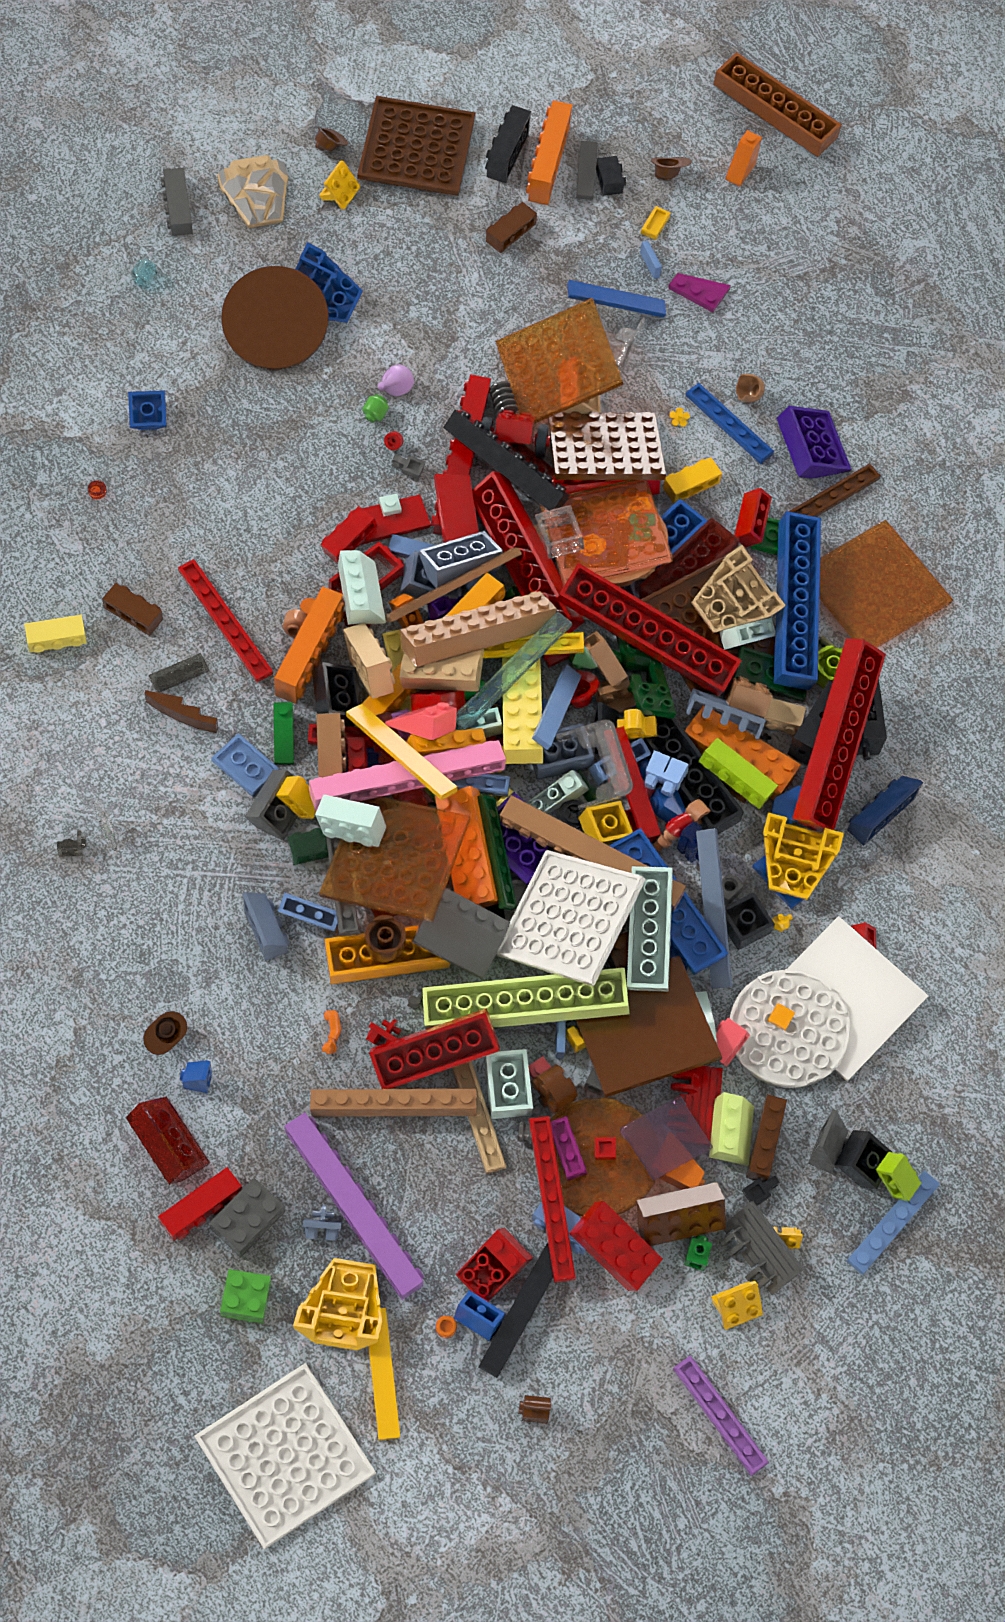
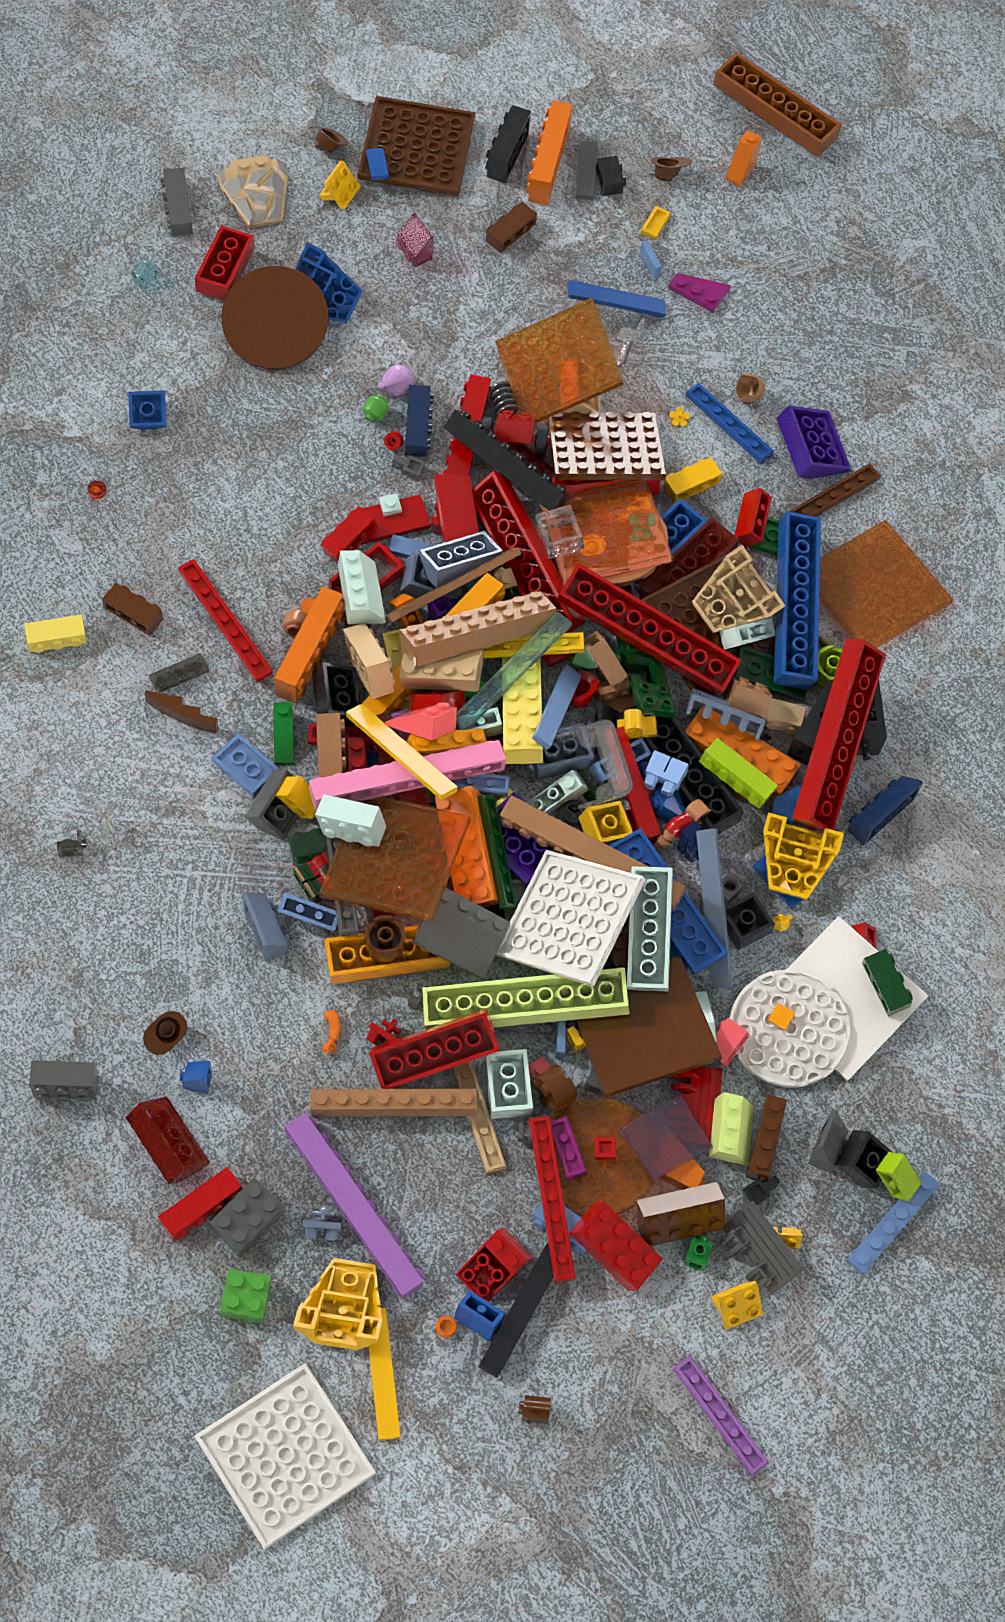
(63, 1080): none -> dark grey brick
(224, 262): none -> red brick
(312, 875): none -> hips
(377, 164): none -> blue tile
(415, 241): none -> clear pink slope
(418, 420): none -> dark blue brick
(505, 577): none -> tan brick
(887, 982): none -> dark green brick

